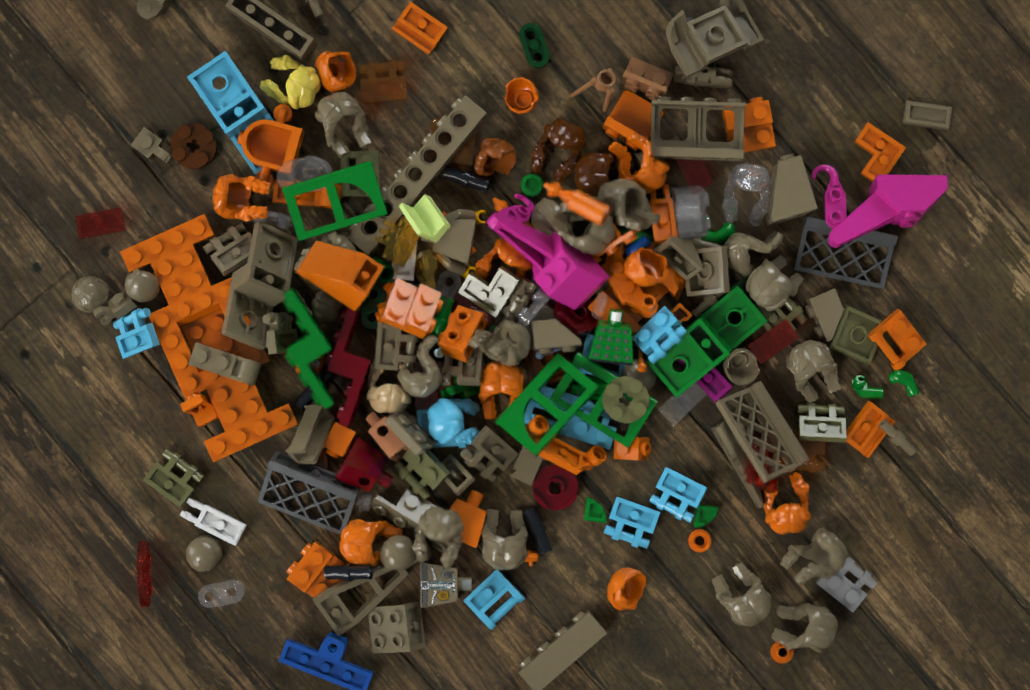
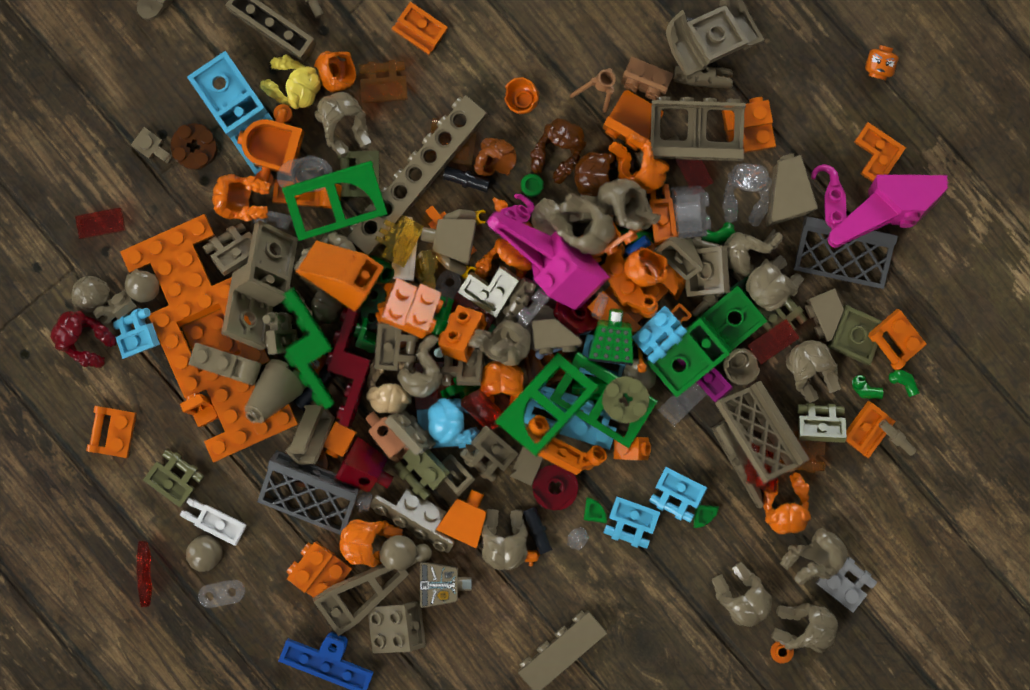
(69, 329): none -> dark red hair
(119, 432): none -> orange plate
(273, 391): none -> dark tan cone
(348, 572): black pin -> none
(364, 338): none -> green bracket
(426, 218): yellowish green panel -> none
(442, 526): dark tan hair -> none
(481, 409): none -> clear red plate
(488, 593): medium azure plate -> none
(534, 46): dark green plate -> none
(577, 538): none -> clear plate
(580, 203): orange wheel -> none
(626, 588): orange hair -> none
(704, 546): orange plate -> none
(881, 62): none -> orange head
(927, 115): dark tan tile -> none

